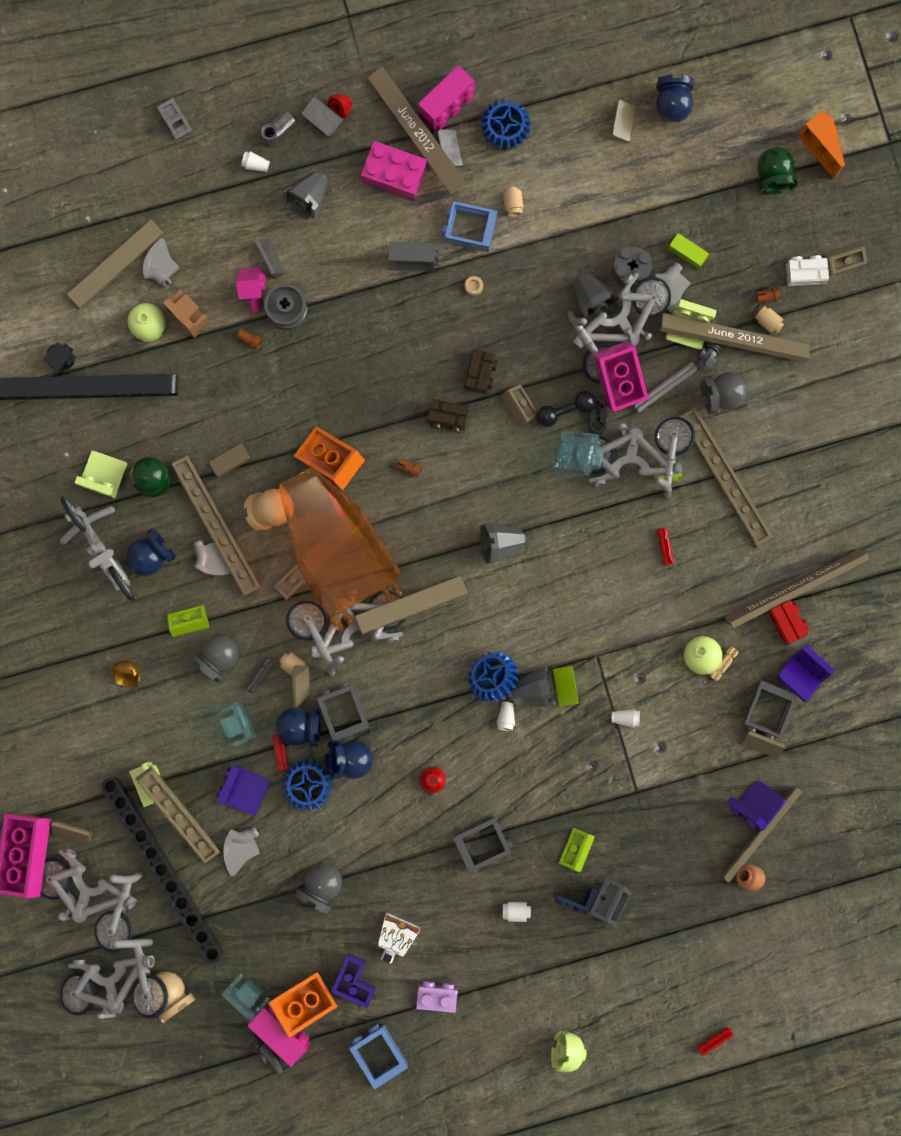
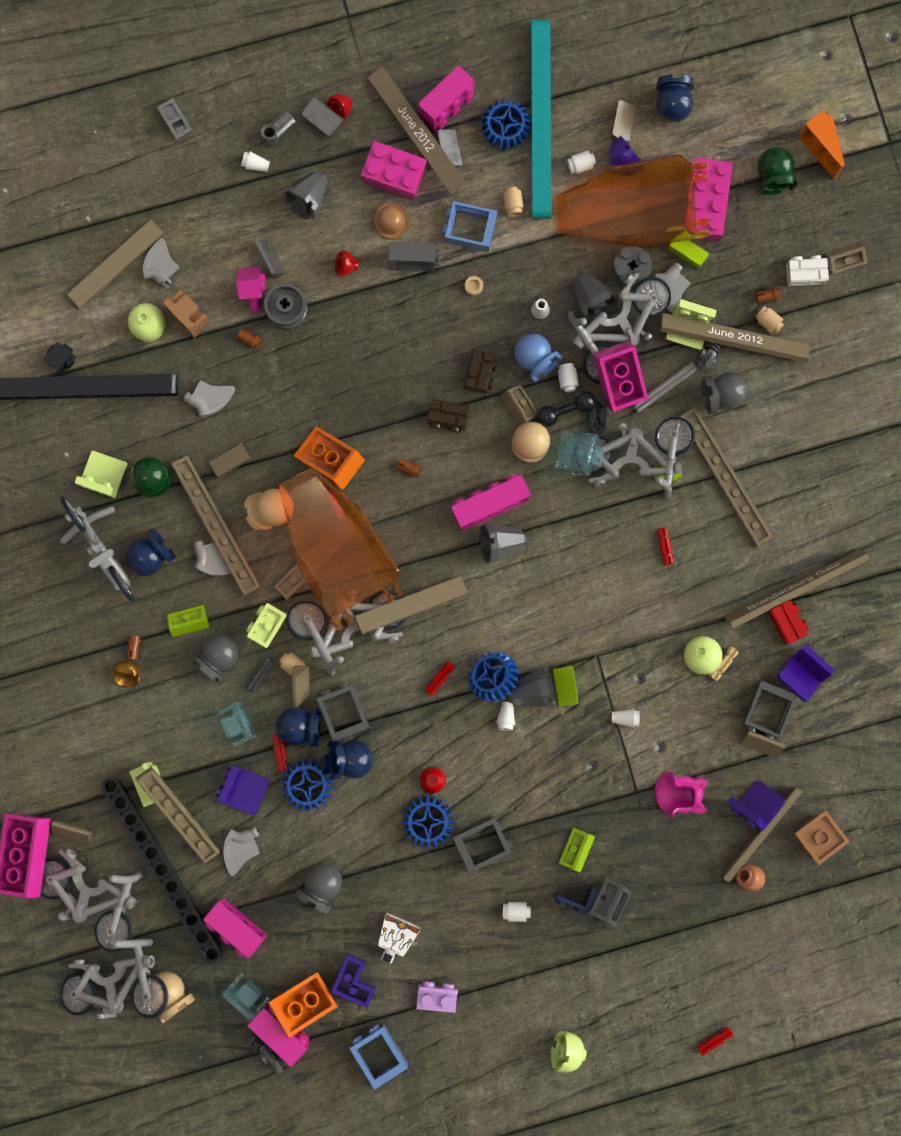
(133, 647): none -> dark orange pin
(209, 398): none -> light grey arm
(235, 928): none -> dark pink brick
(266, 625): none -> yellowish green bracket
(345, 263): none -> red brick
(390, 220): none -> medium nougat hat
(439, 679): none -> red axle
(445, 821): none -> blue gear
(491, 502): none -> dark pink brick
(530, 442): none -> tan tile
(535, 355): none -> medium blue tile
(540, 119): none -> teal beam
(540, 313): none -> white cone
(568, 377): none -> white brick
(581, 162): none -> white brick
(621, 153): none -> dark purple cylinder
(635, 204): none -> clear orange windscreen
(680, 794): none -> dark pink hair
(712, 196): none -> dark pink brick
(820, 837): none -> medium nougat panel

